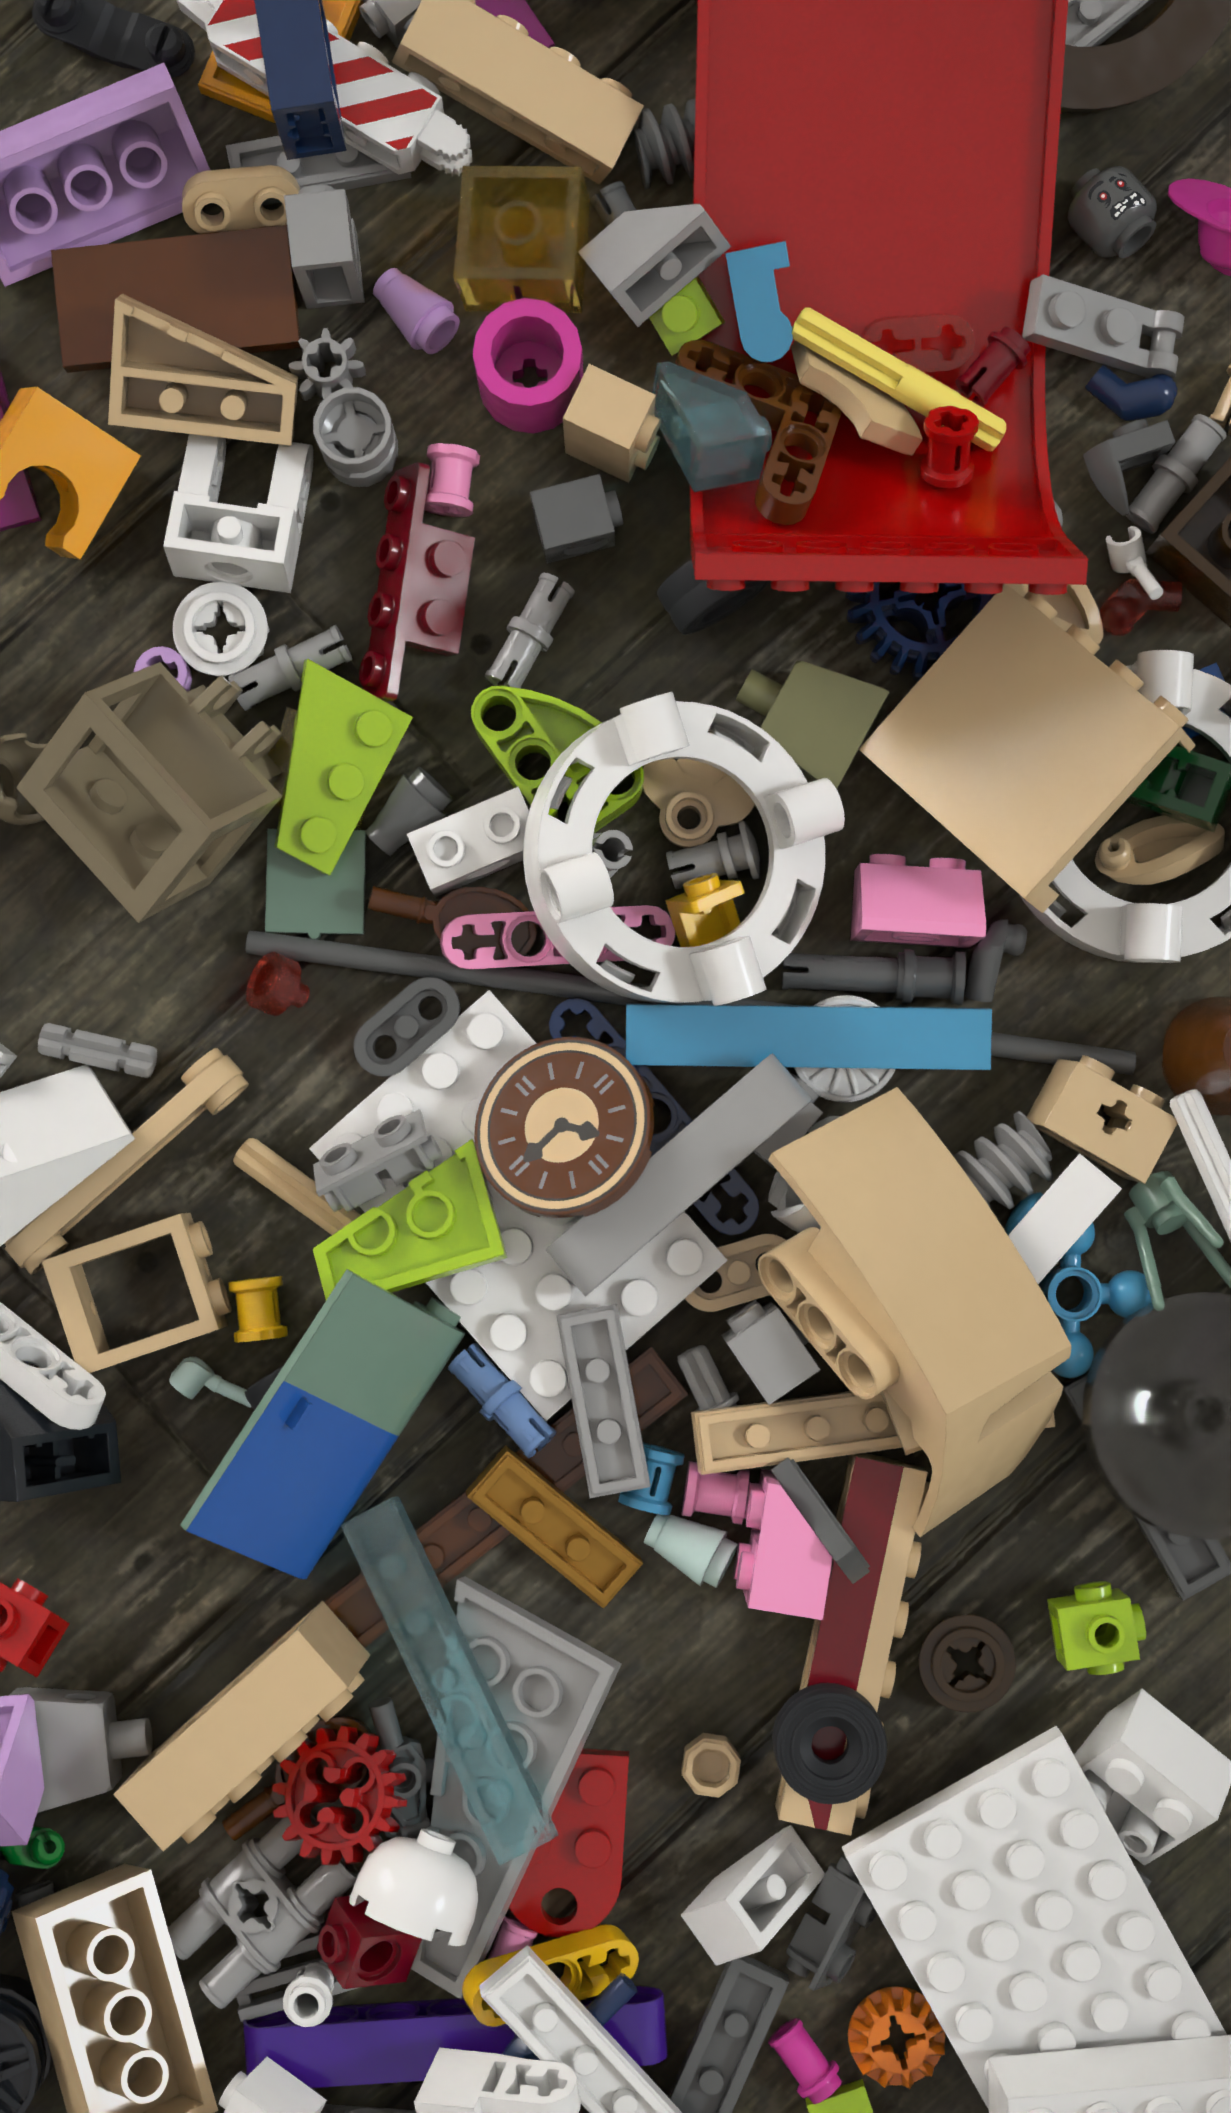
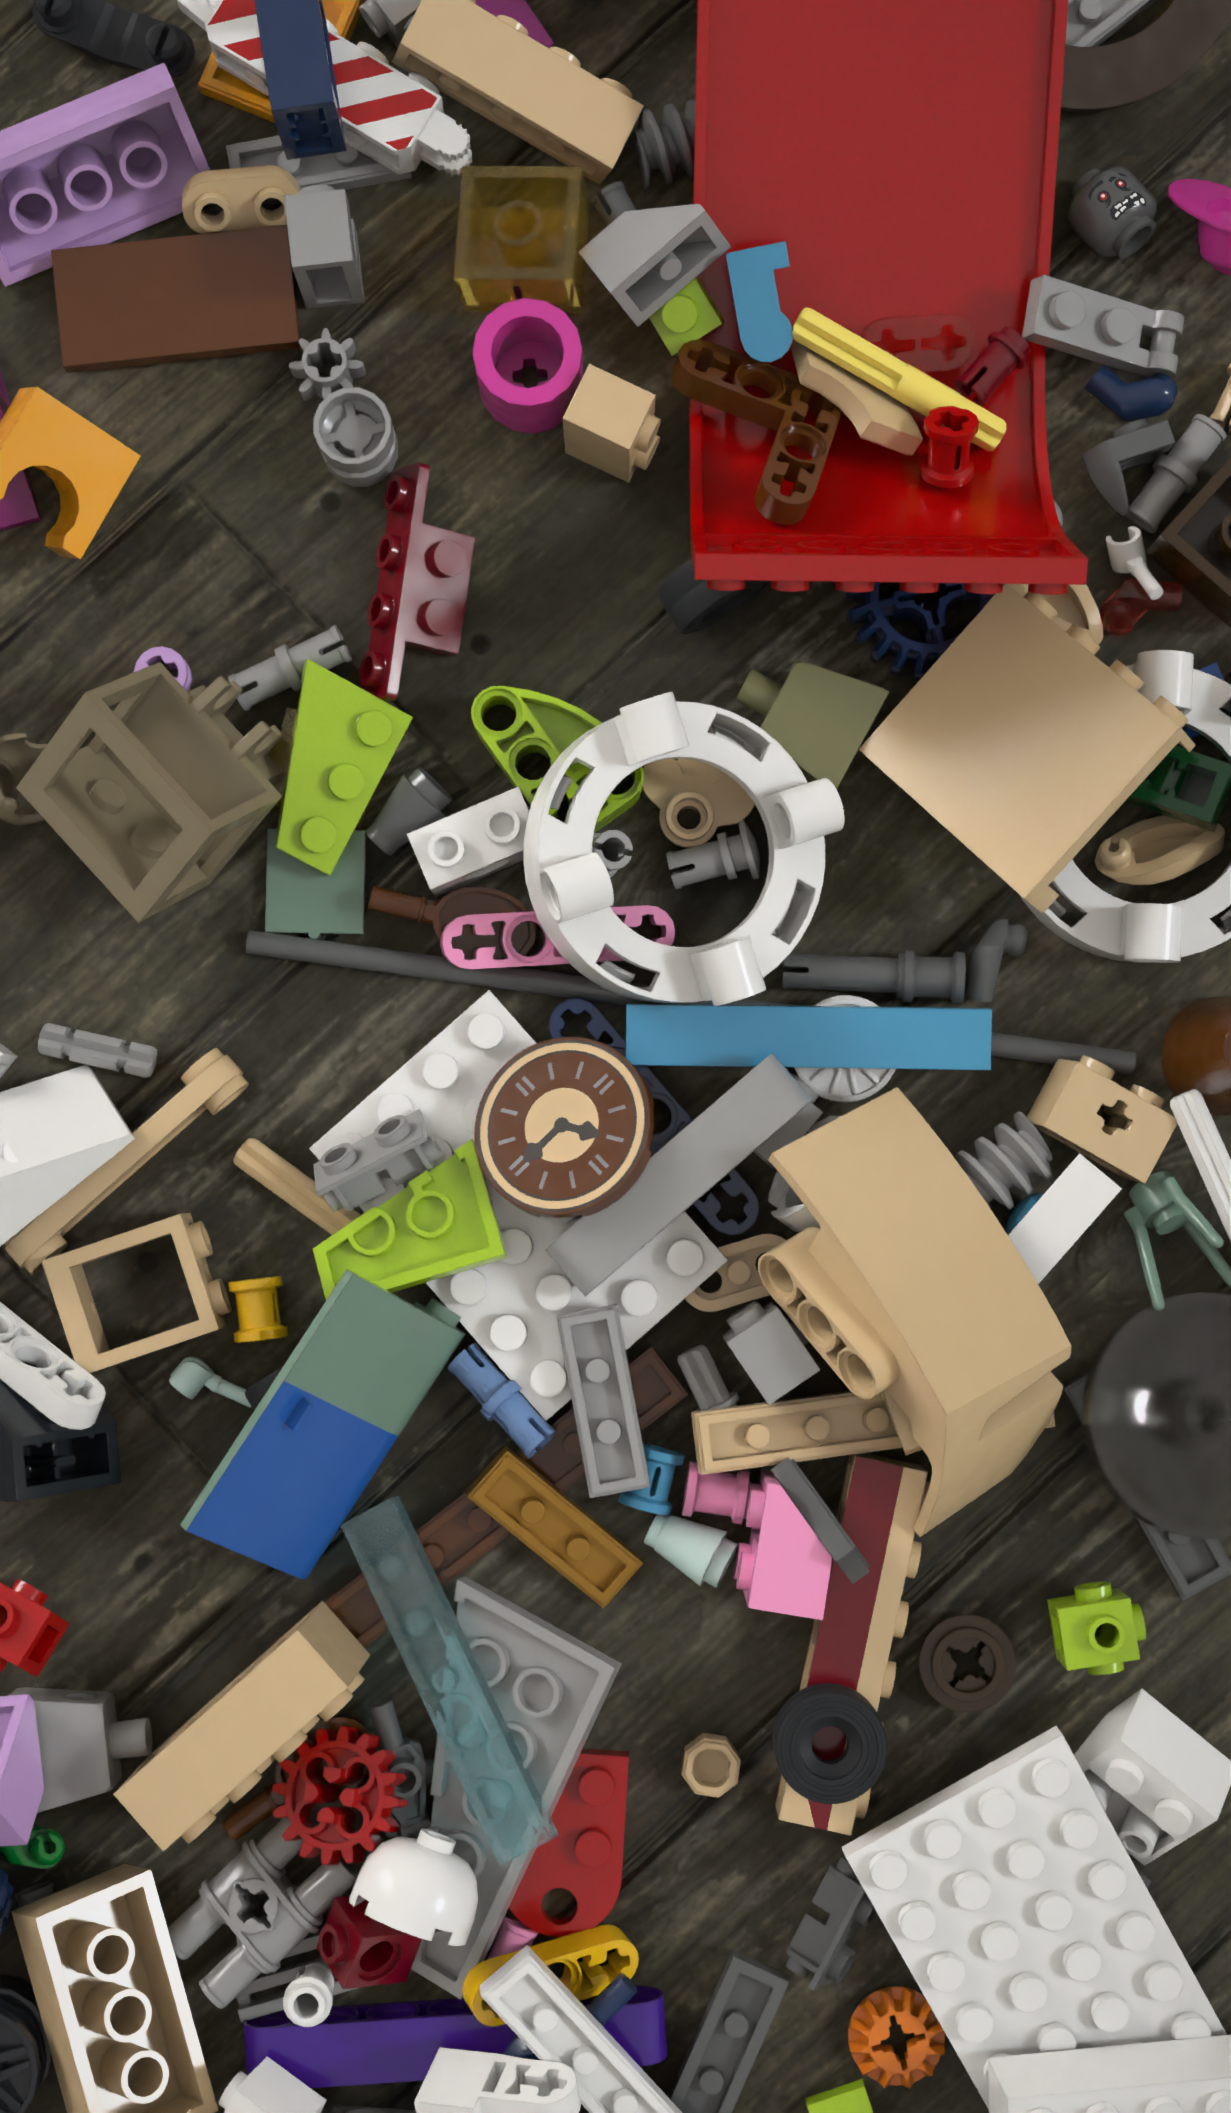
(193, 382): tan wedge -> none
(201, 611): white gear -> none
(235, 541): white brick -> none
(276, 985): clear red tile -> none
(408, 1028): dark grey plate -> none
(417, 311): lavender cone -> none
(450, 479): bright pink bush -> none
(530, 632): light grey pin -> none
(575, 518): dark grey brick -> none
(704, 910): yellow bracket -> none
(710, 428): clear light blue slope -> none
(753, 1897): white slope -> none
(805, 2061): dark pink pin -> none
(918, 904): bright pink slope -> none
(1124, 1295): dark azure piece -> none

